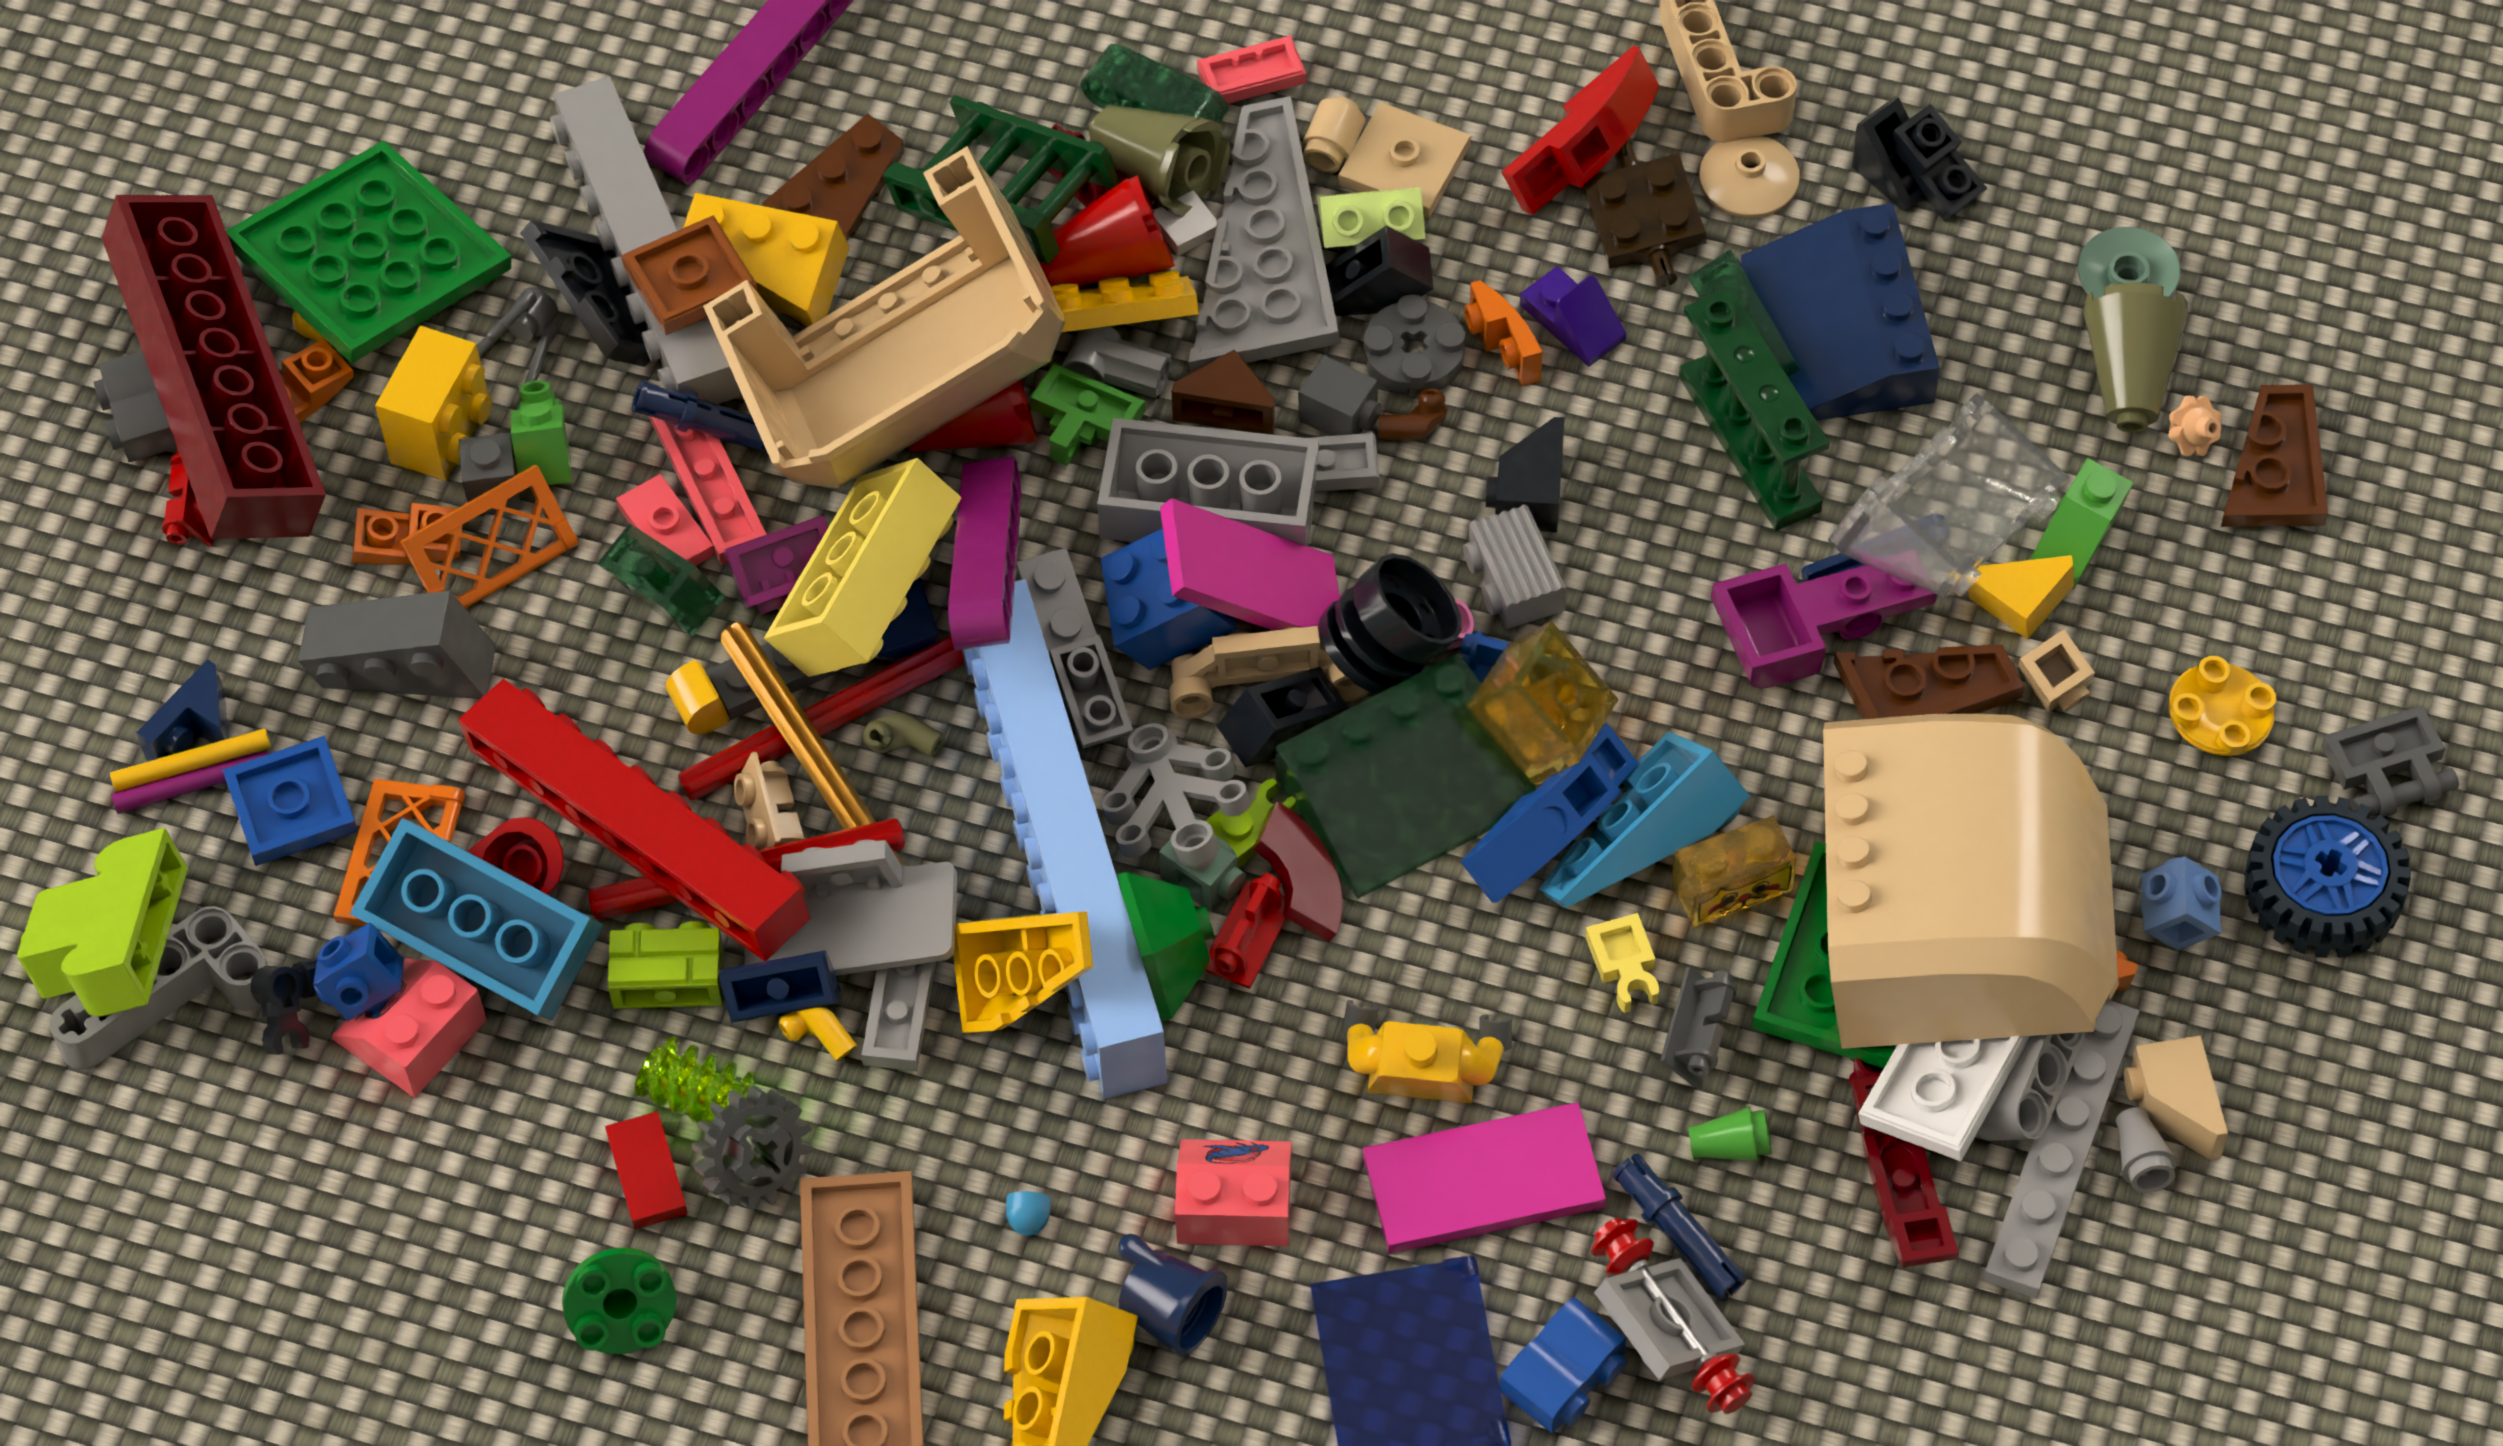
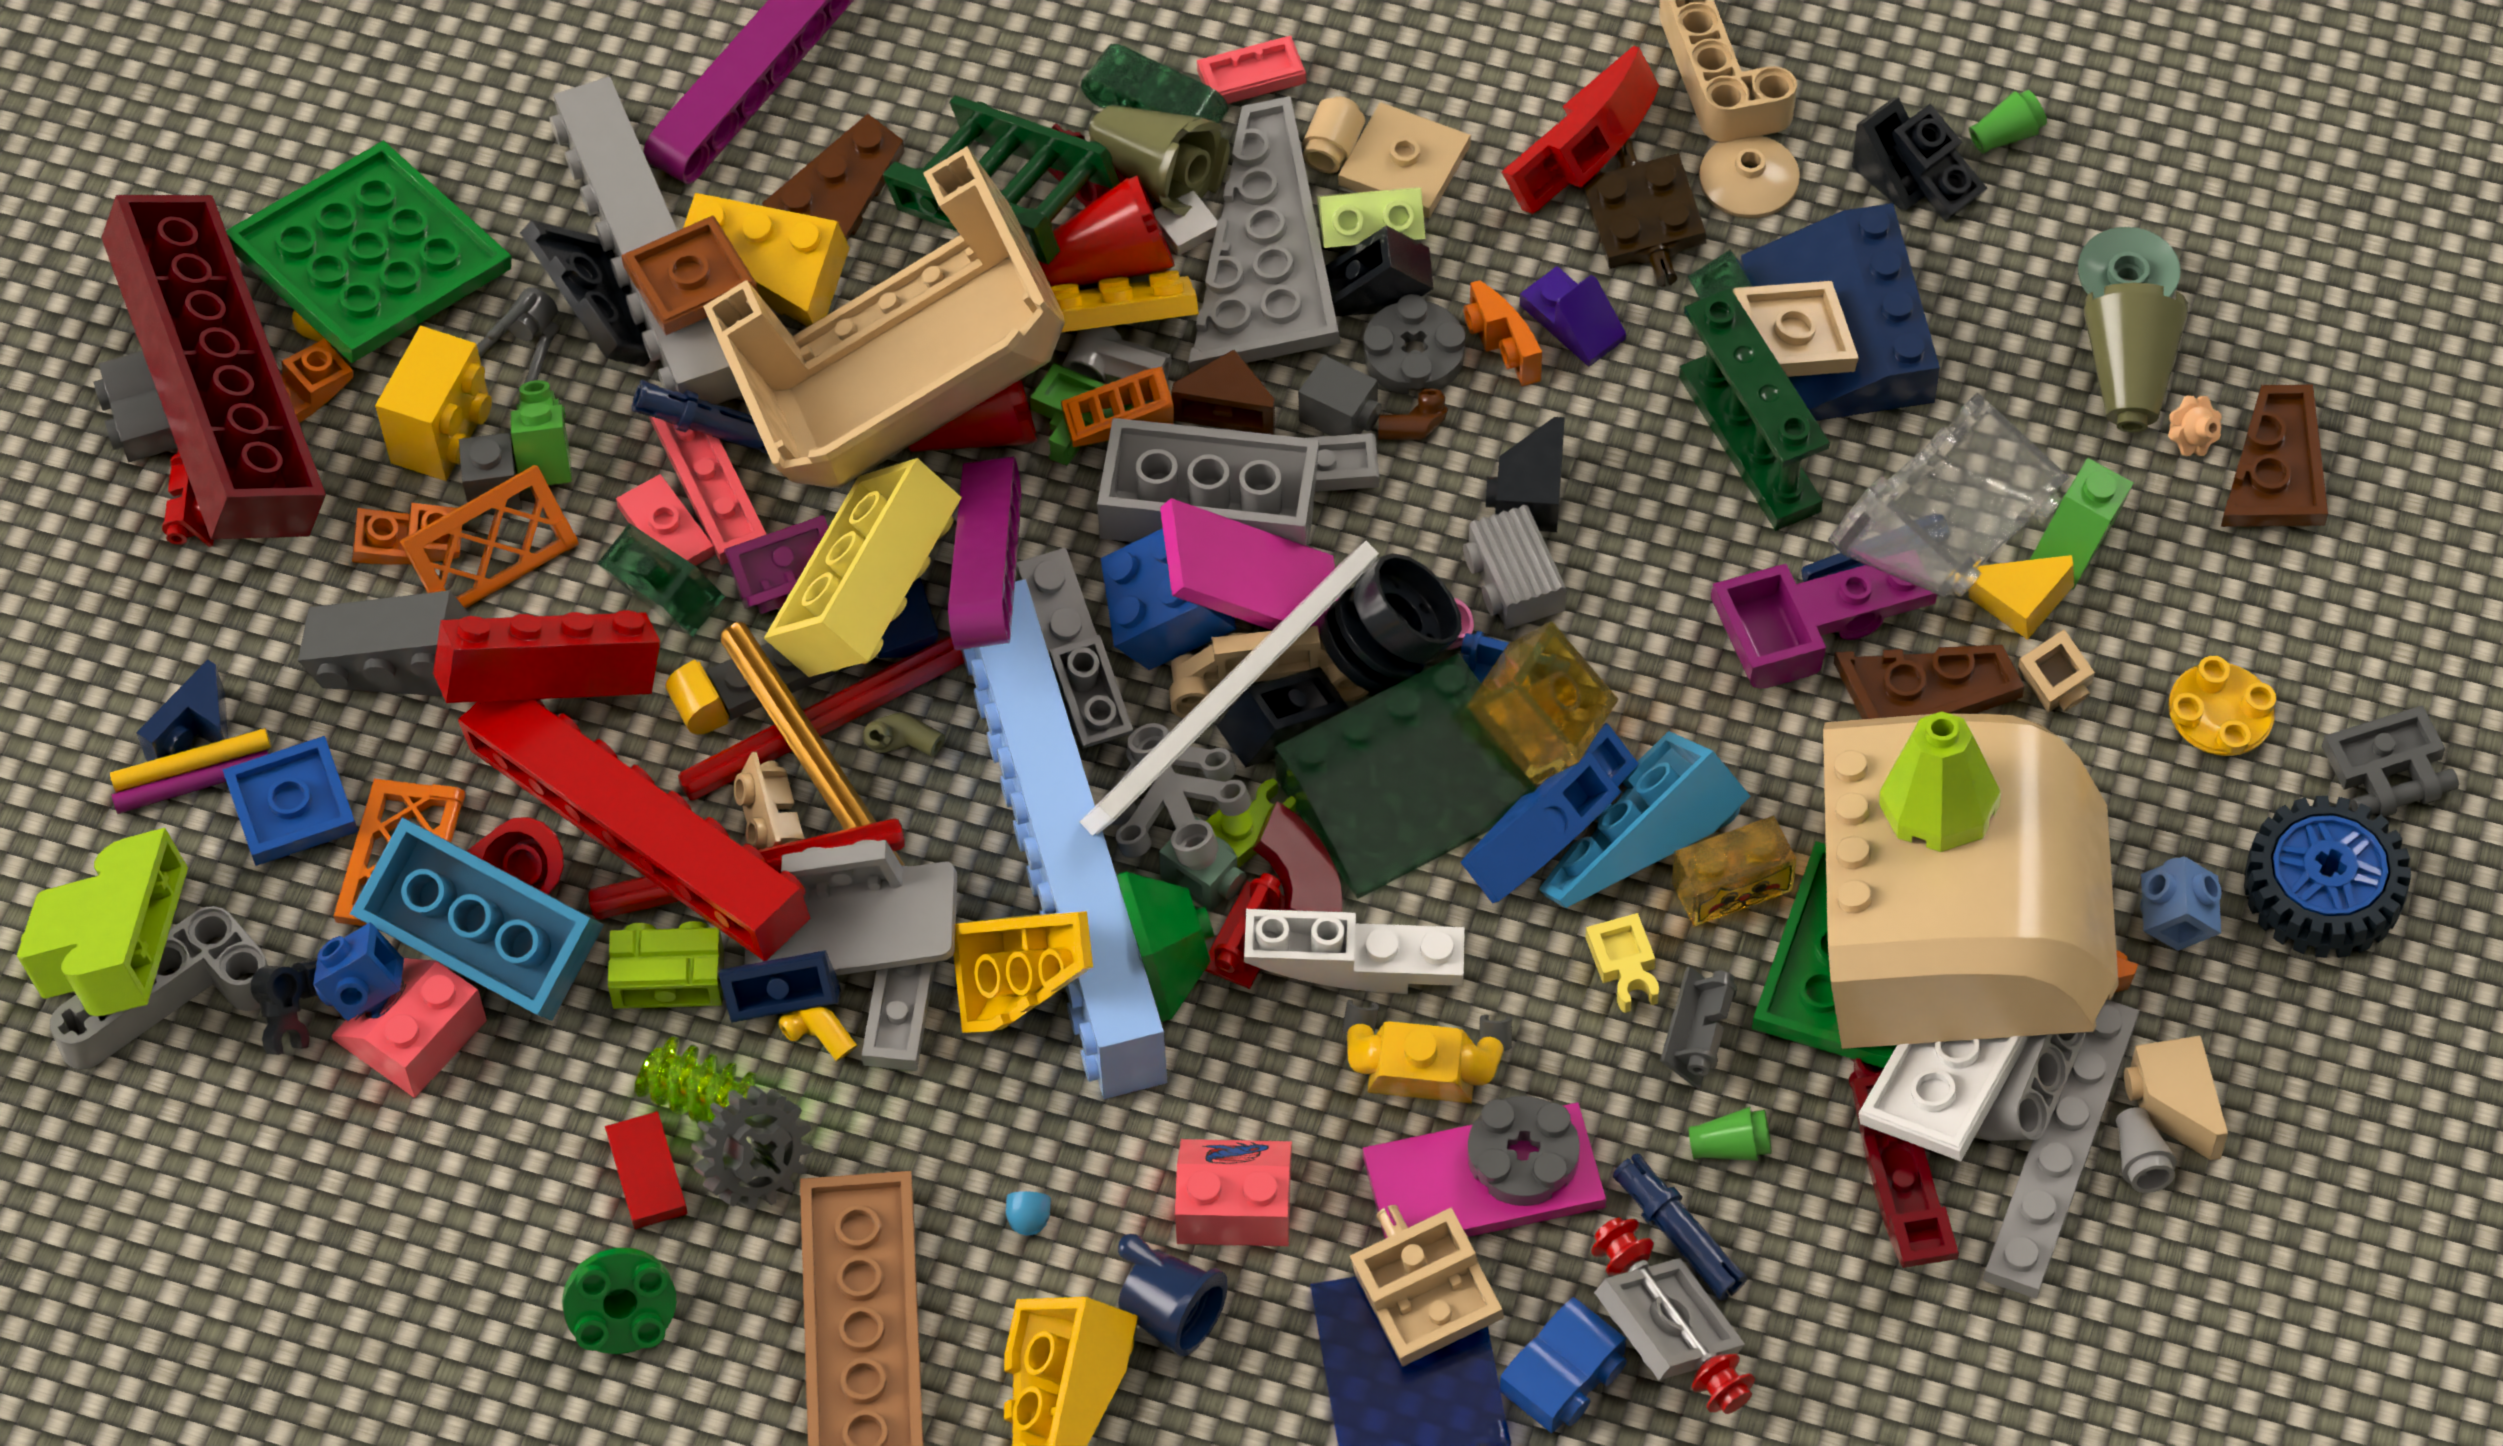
(546, 656): none -> red brick
(1129, 390): none -> orange slope
(1229, 689): none -> white tile
(1351, 955): none -> white slope
(1425, 1284): none -> tan plate
(1523, 1119): none -> dark grey plate
(1802, 326): none -> tan plate
(1940, 786): none -> lime cone
(2011, 121): none -> bright green cone

